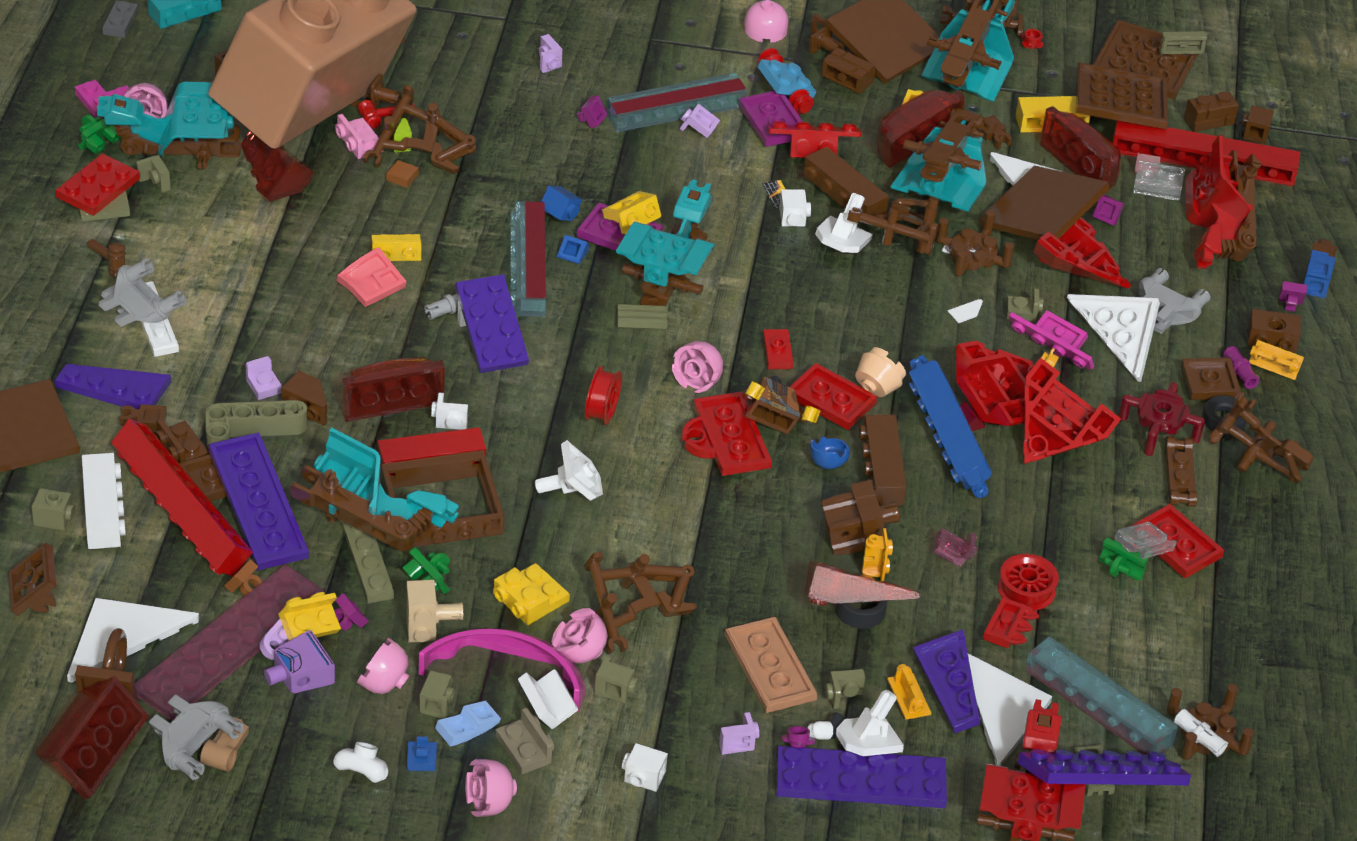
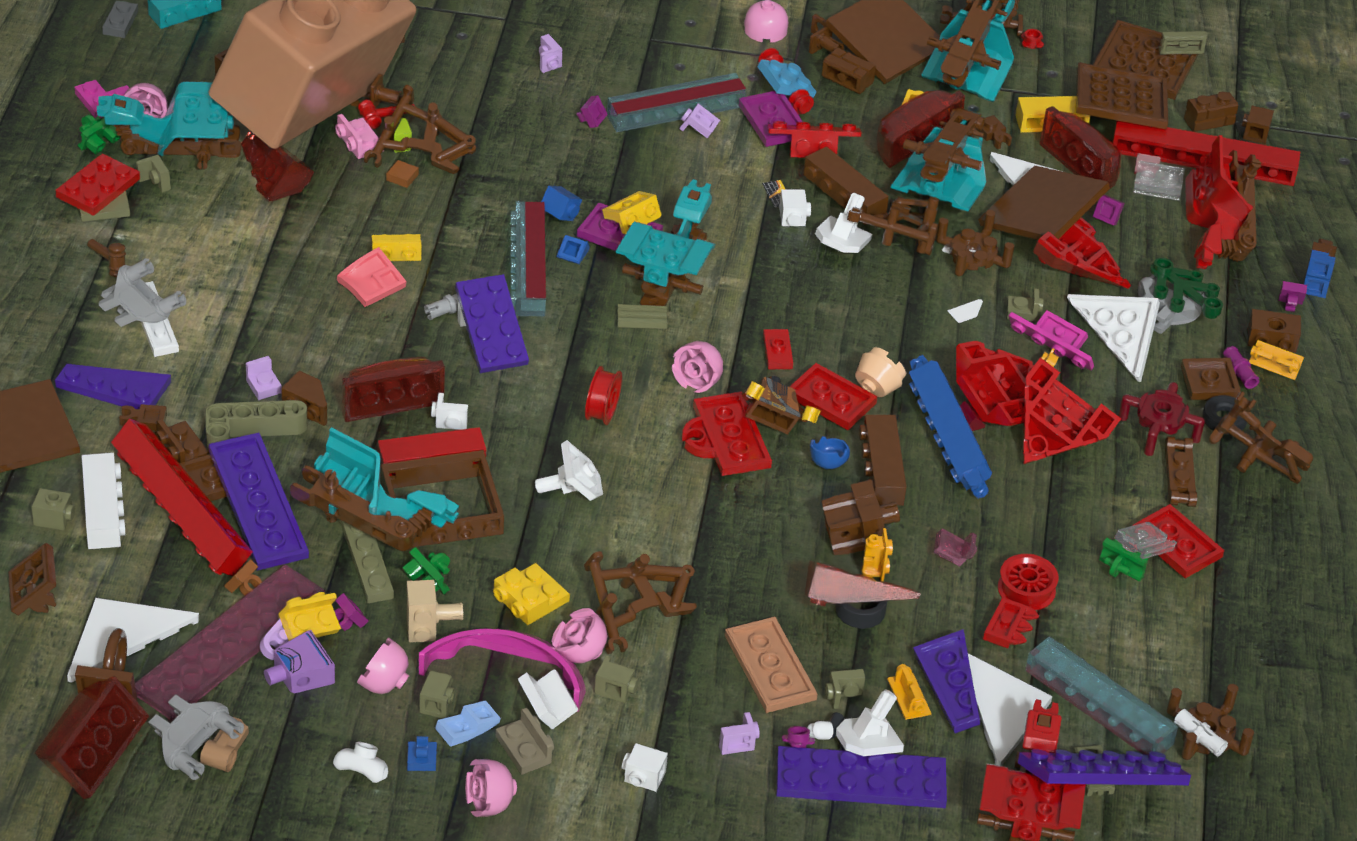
(1163, 269): none -> dark green plant

